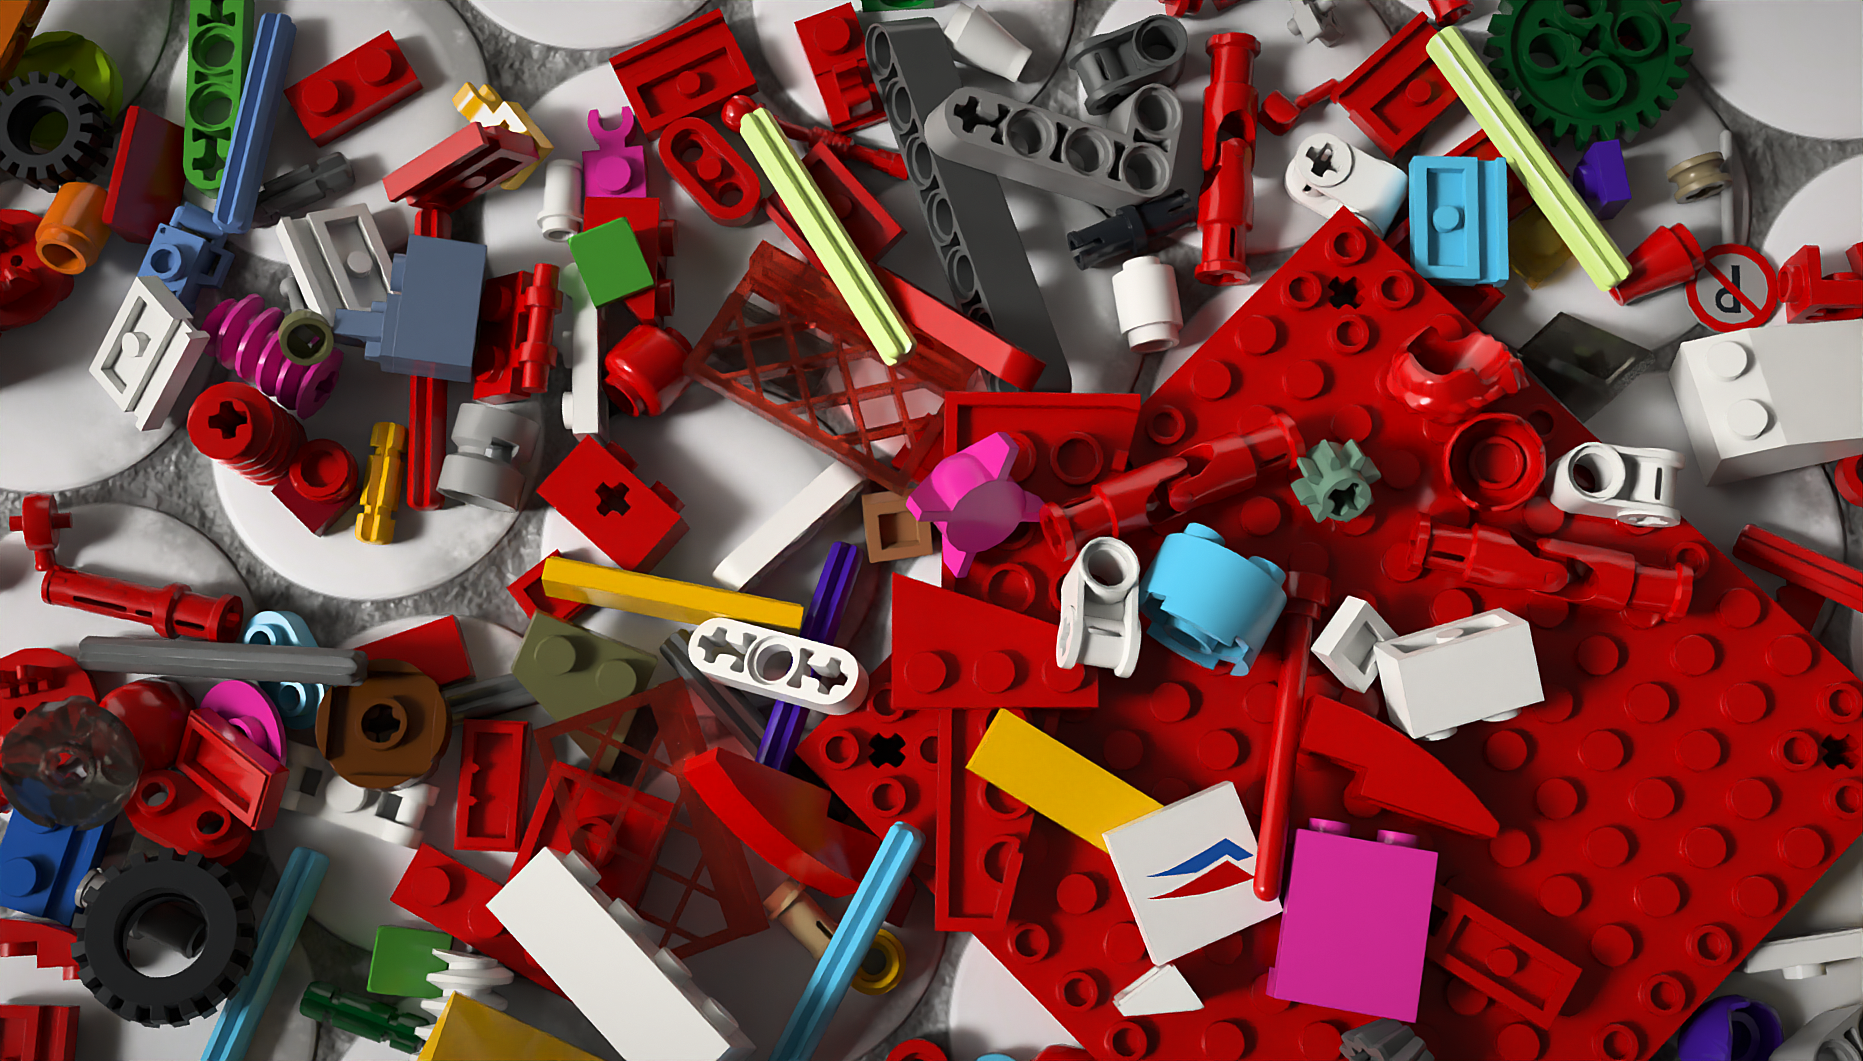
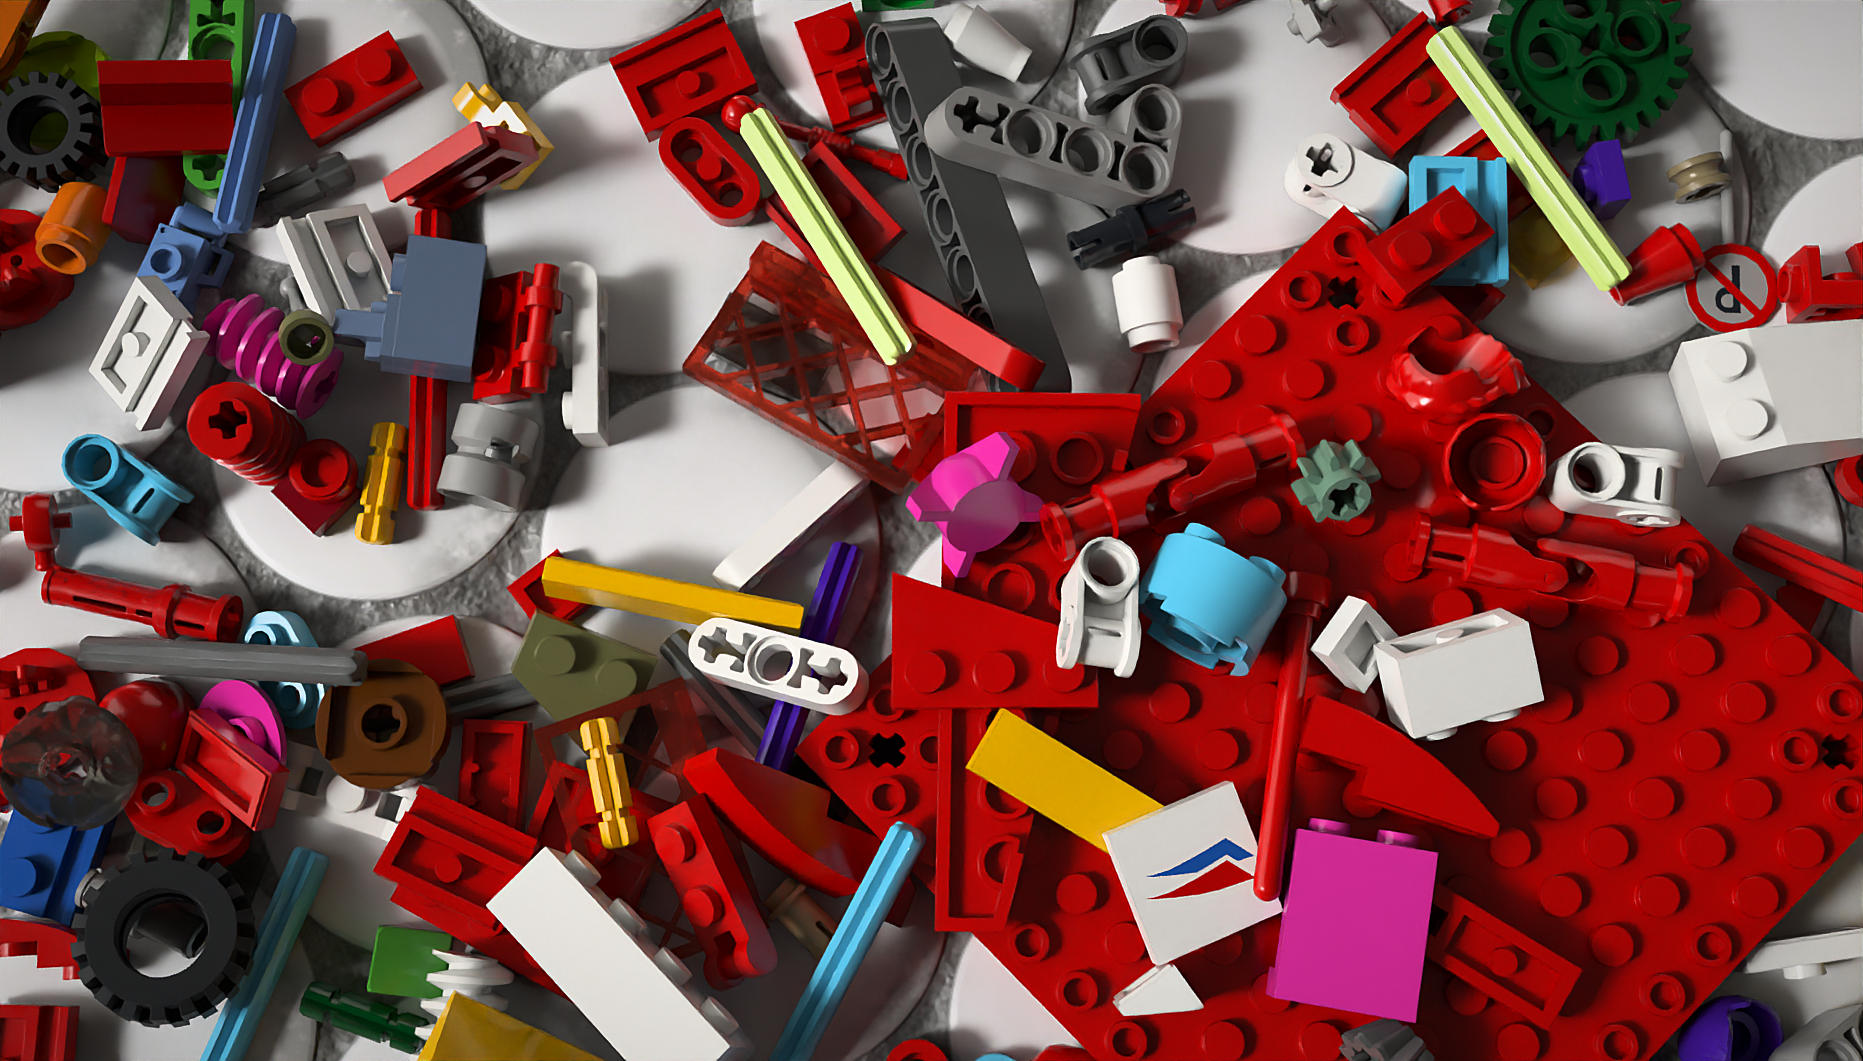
(131, 492): none -> medium azure piece
(166, 107): none -> red panel
(454, 856): none -> red plate
(562, 200): white pin -> none
(586, 483): red brick -> none
(609, 783): none -> yellow axle
(611, 262): bright green slope -> none
(616, 167): dark pink plate -> none
(646, 370): red head -> none
(657, 240): red slope -> none
(713, 894): none -> red plate
(892, 974): yellow plate -> none
(893, 529): medium nougat plate -> none
(1227, 191): red piece -> none
(1280, 114): red hand -> none
(1424, 245): none -> red plate
(1583, 363): clear smoke slope -> none

